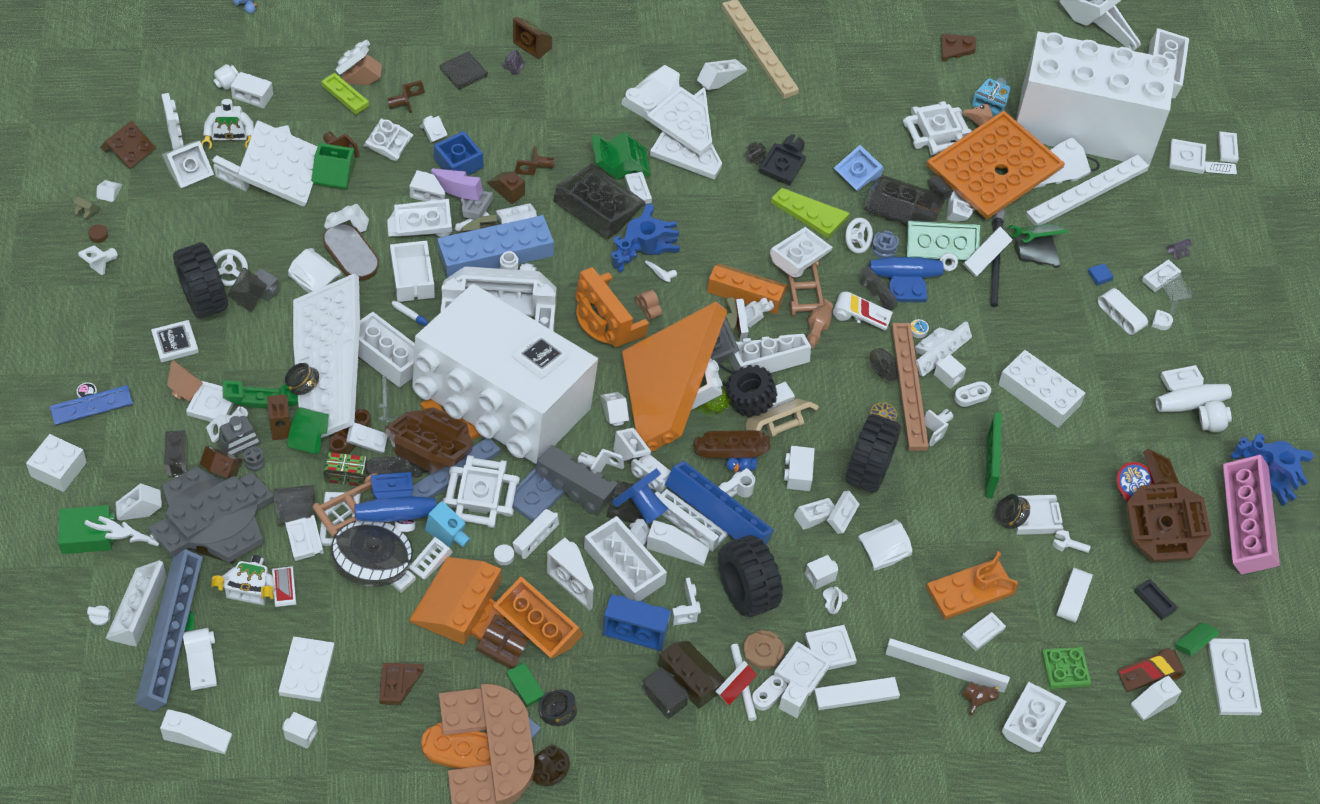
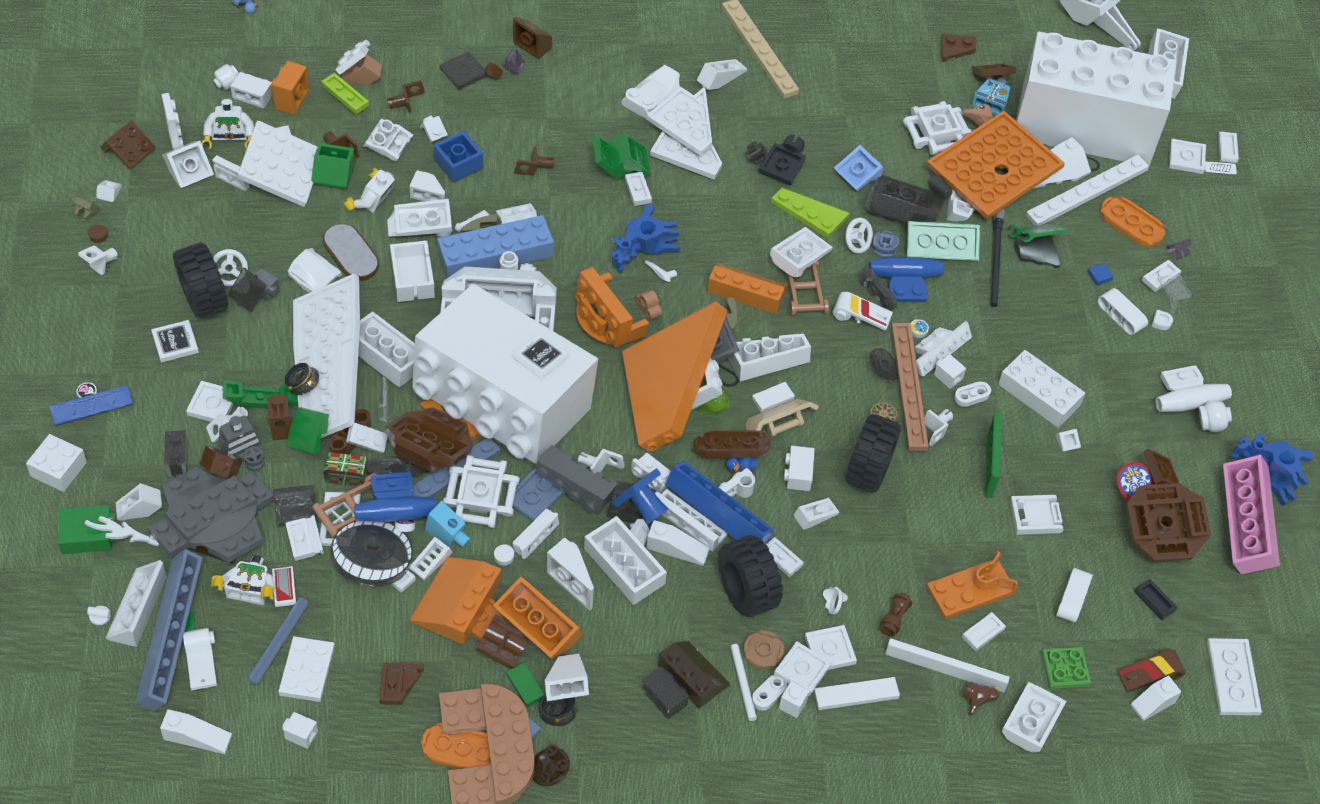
(182, 382): nougat slope -> none
(278, 640): none -> sand blue axle
(290, 87): none -> orange brick
(353, 213): white bracket -> none
(375, 192): none -> white torso
(408, 312): white piece -> none
(459, 184): lavender slope -> none
(476, 209): light grey wing -> none
(493, 70): none -> reddish brown tile
(509, 186): reddish brown slope -> none
(566, 678): none -> white slope
(598, 200): clear smoke slope -> none
(614, 408): white slope -> none
(630, 444): white slope -> none
(636, 622): blue brick -> none
(687, 614): white bracket -> none
(736, 683): red tile -> none
(741, 320): white tile -> none
(755, 310): white plate -> none
(756, 401): black tyre -> none
(784, 558): none -> white plate
(818, 322): nougat animal -> none
(821, 572): white brick -> none
(843, 512): white plate -> none
(886, 544): white slope -> none
(891, 623): none -> reddish brown piece
(952, 265): white plate -> none
(987, 251): white tile -> none
(990, 71): none -> reddish brown plate
(1012, 511): clear smoke piece -> none
(1067, 542): white bar -> none
(1068, 440): none -> white slope
(1132, 221): none -> orange tile
(1196, 639): green tile -> none

